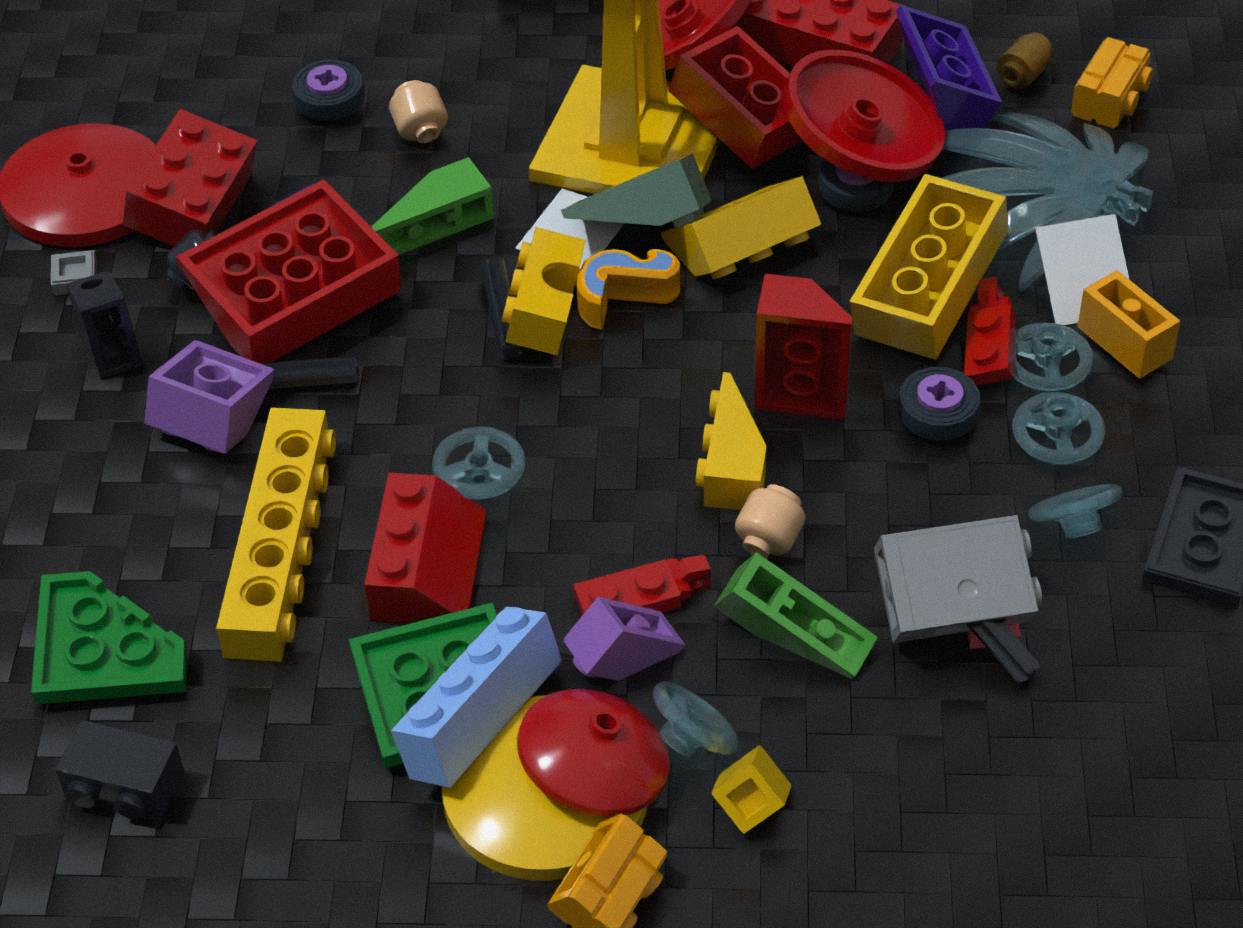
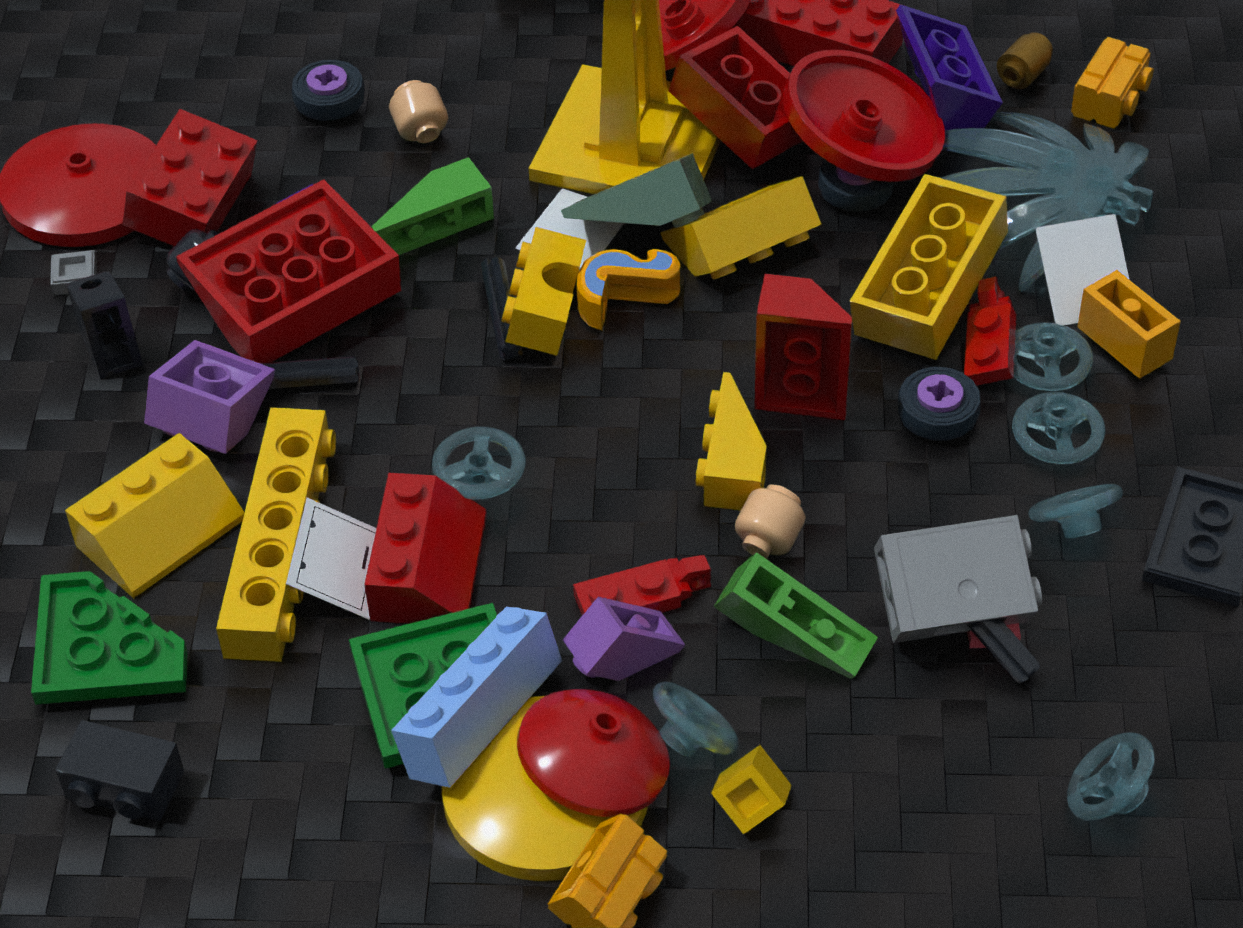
(154, 515): none -> yellow slope
(332, 557): none -> white sticker
(1116, 781): none -> clear light blue piece

